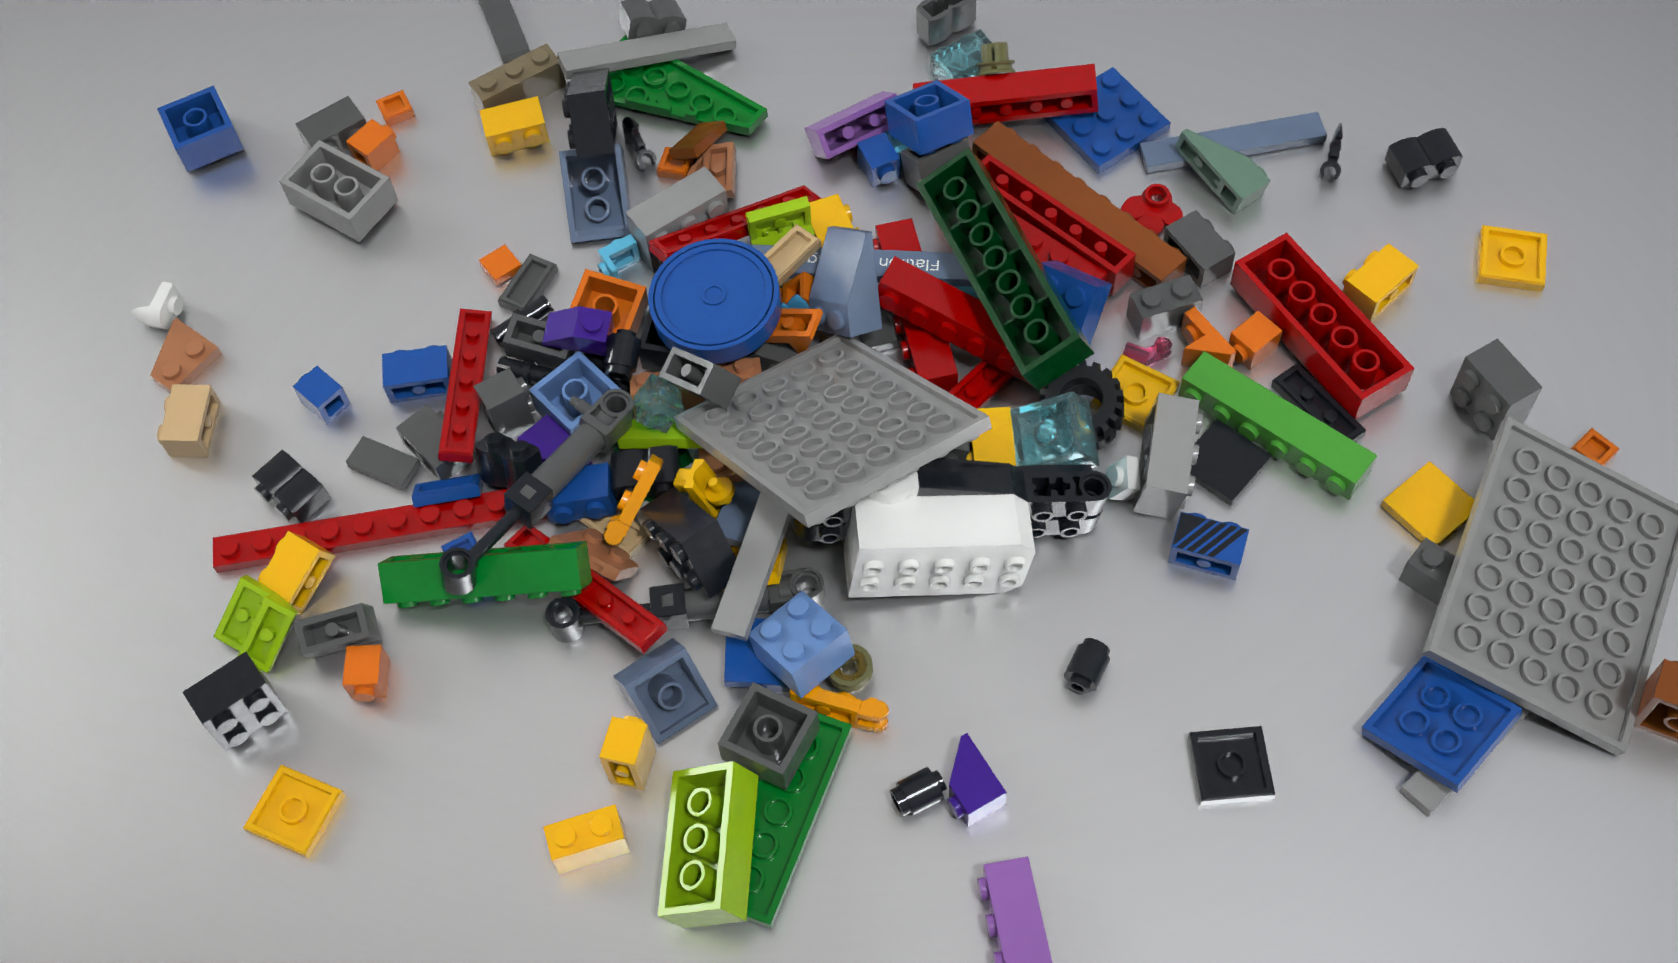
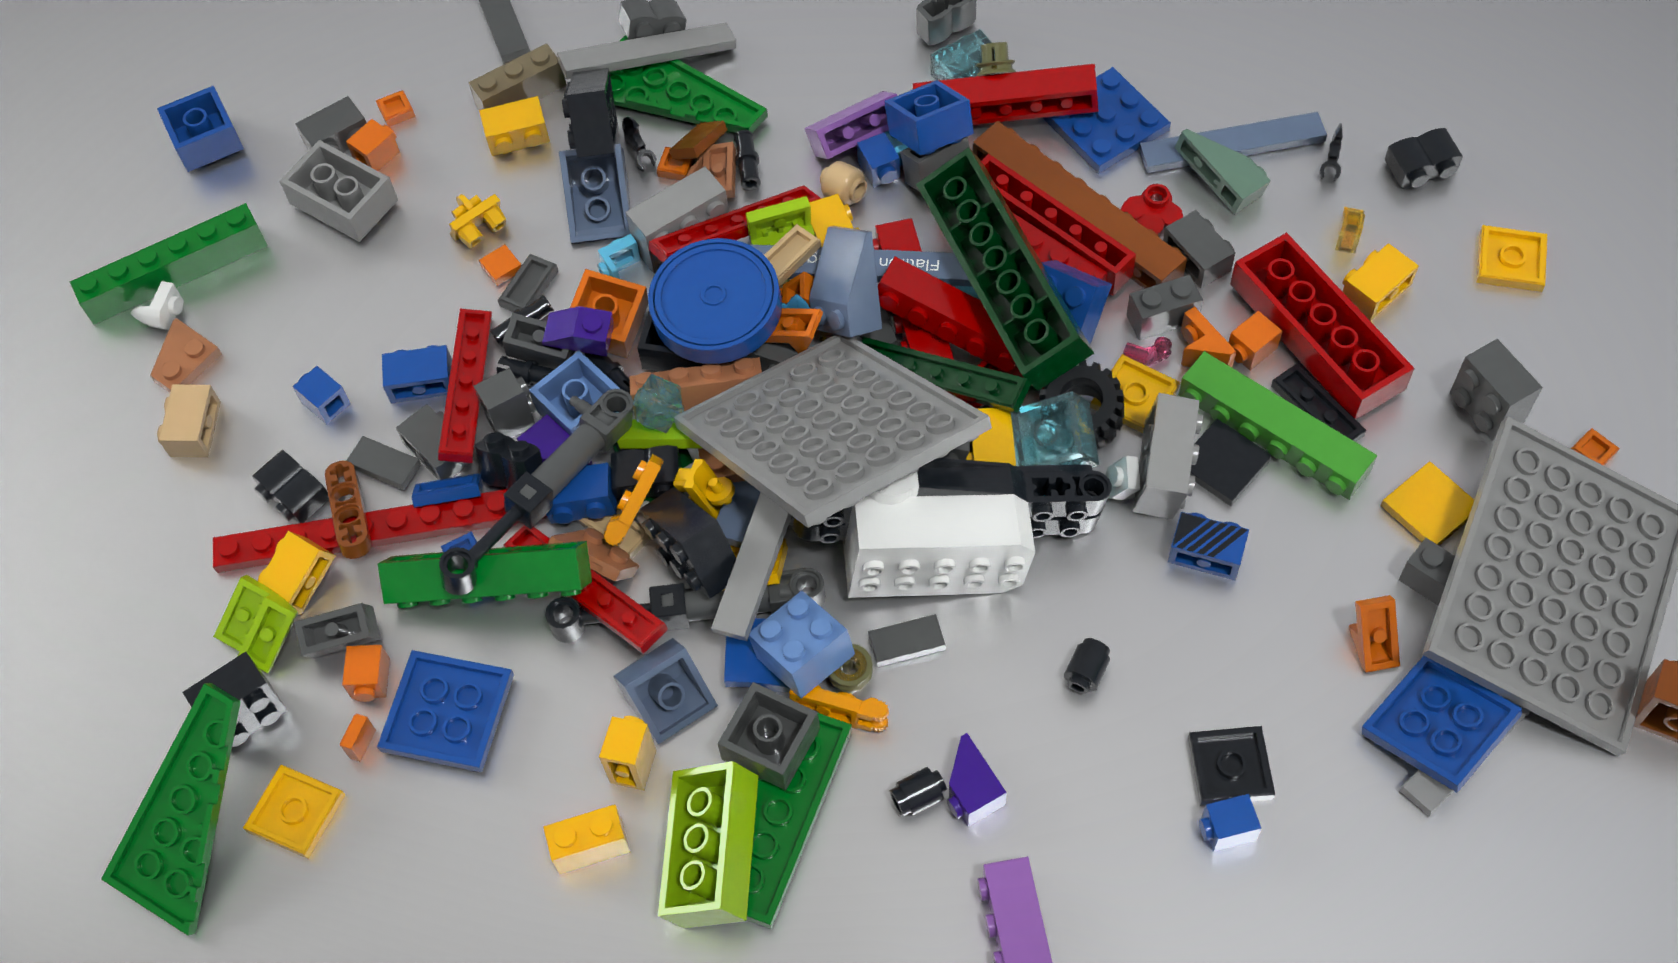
(172, 260): none -> green brick
(173, 832): none -> green wing
(344, 509): none -> dark orange beam
(357, 737): none -> orange tile
(446, 711): none -> blue plate
(472, 214): none -> yellow hips
(622, 354): black brick -> none
(700, 377): dark grey brick -> none
(747, 160): none -> black pin
(843, 180): none -> tan head
(906, 640): none -> dark grey tile
(959, 378): none -> dark green tile
(1230, 822): none -> blue brick
(1350, 230): none -> clear yellow piece
(1376, 633): none -> orange slope

